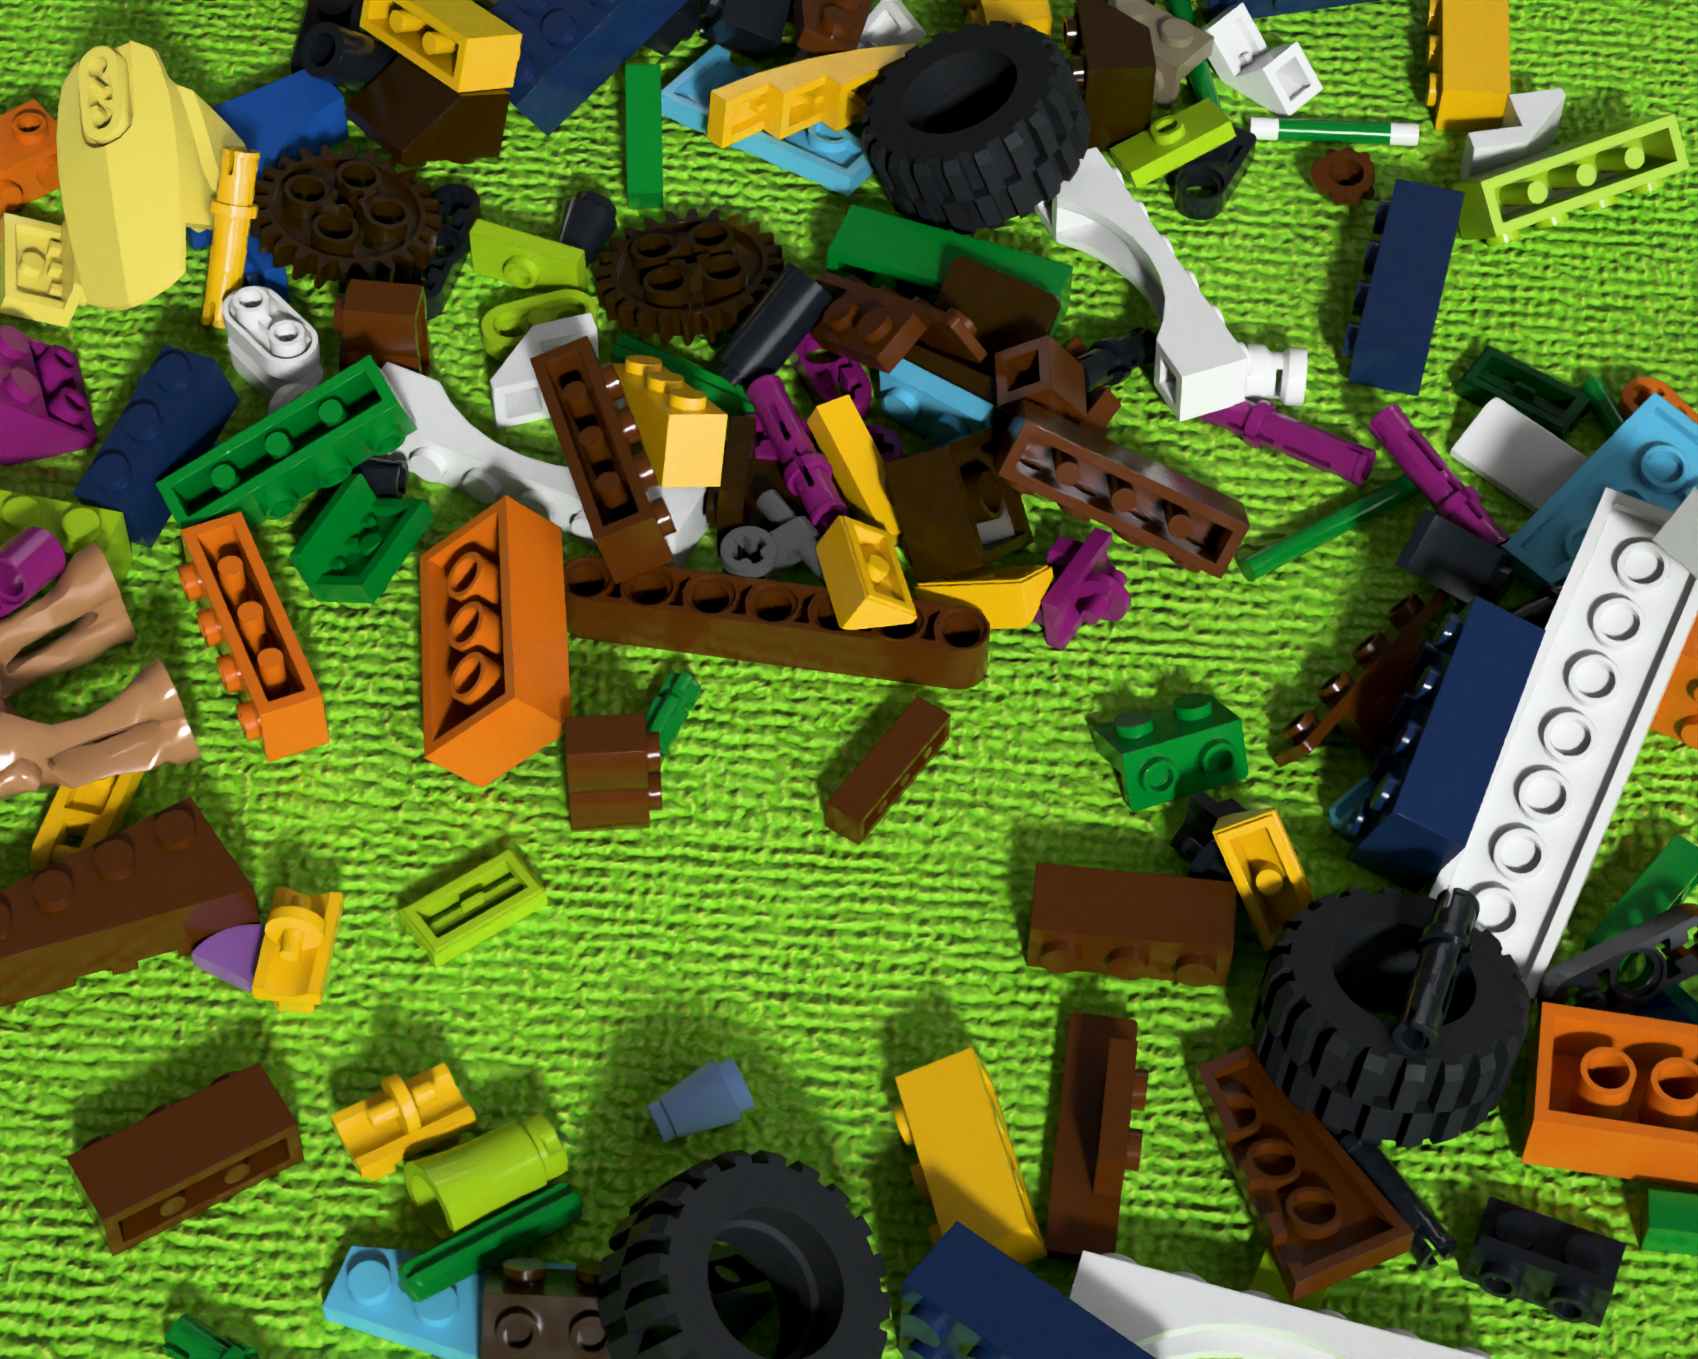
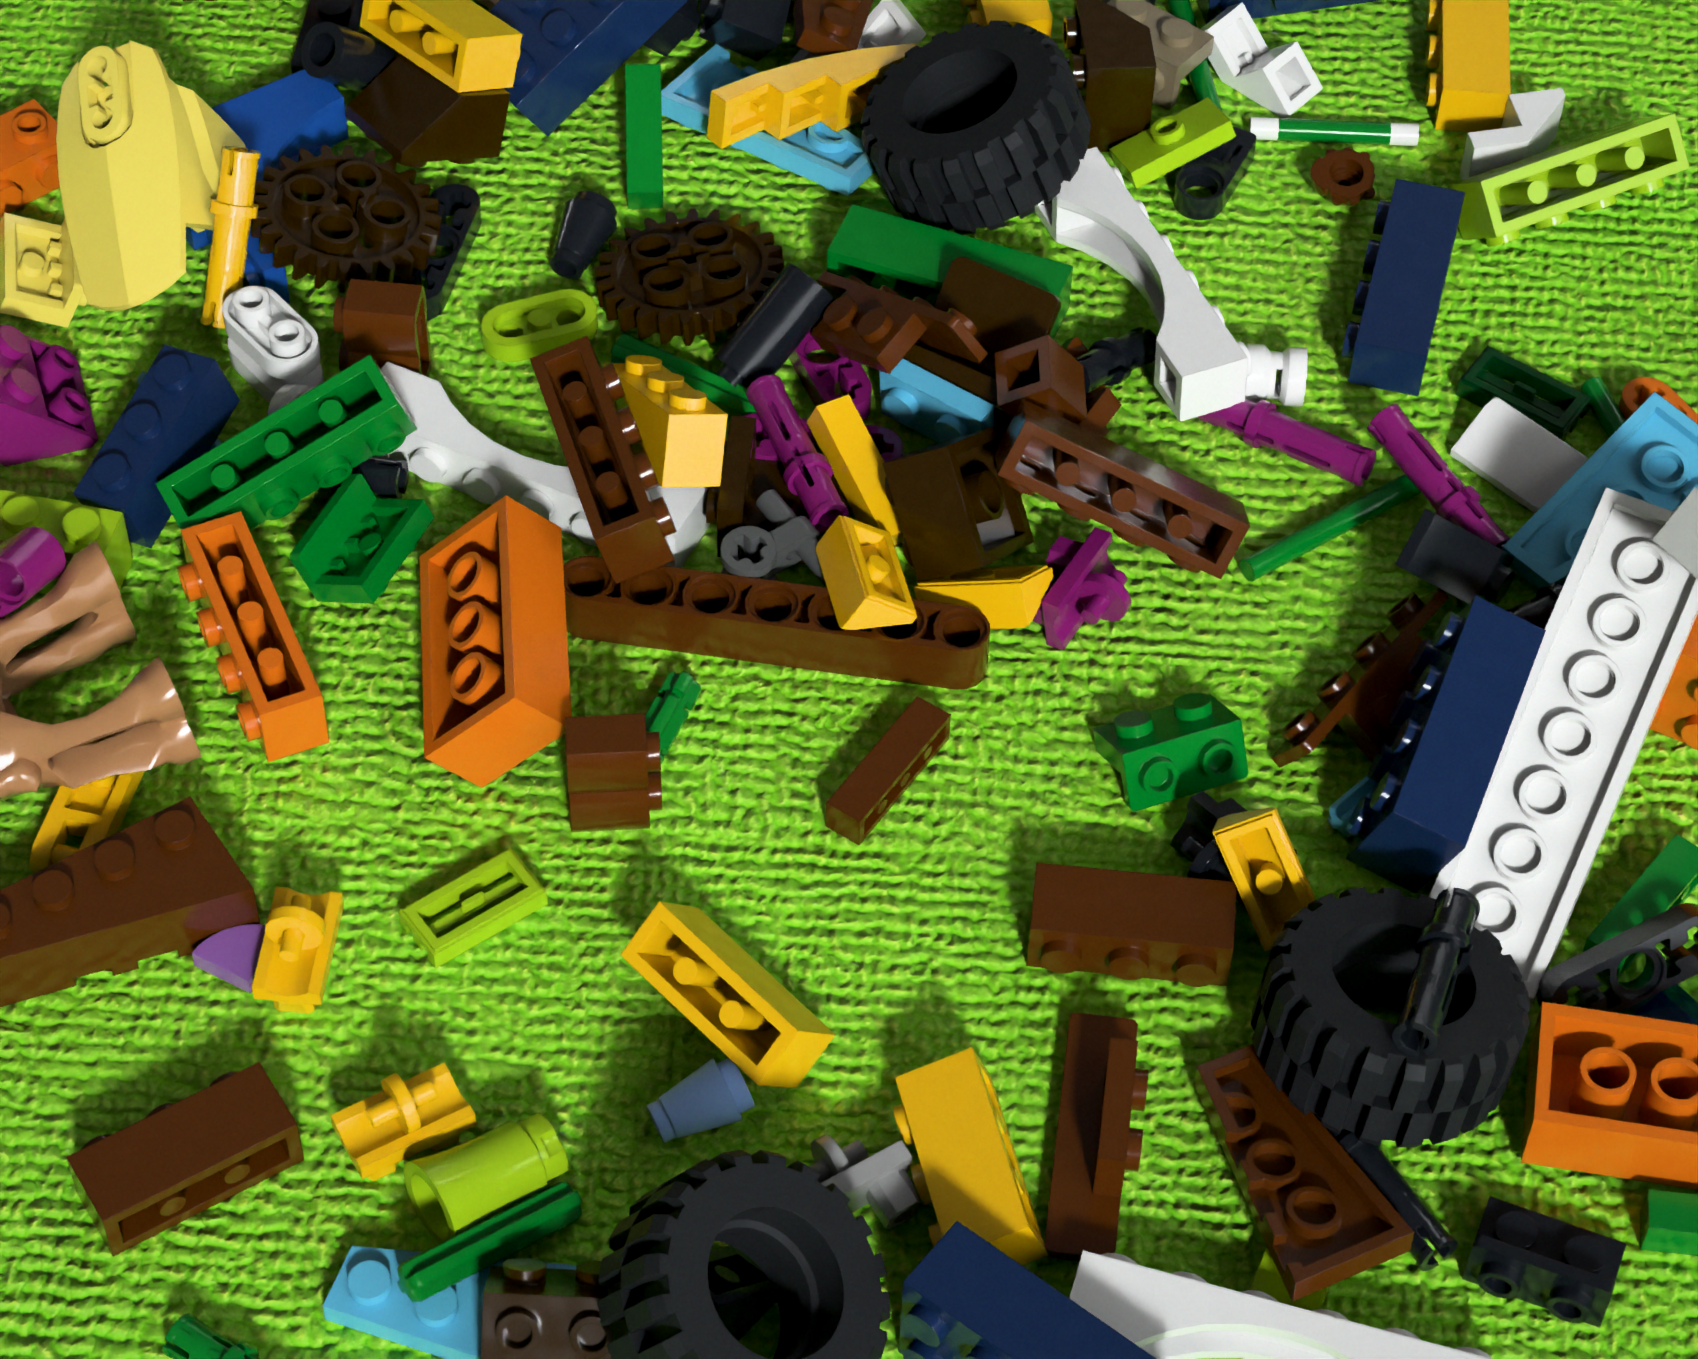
(515, 386): white slope -> none
(526, 259): lime plate -> none
(727, 995): none -> yellow brick
(871, 1180): none -> light grey hips

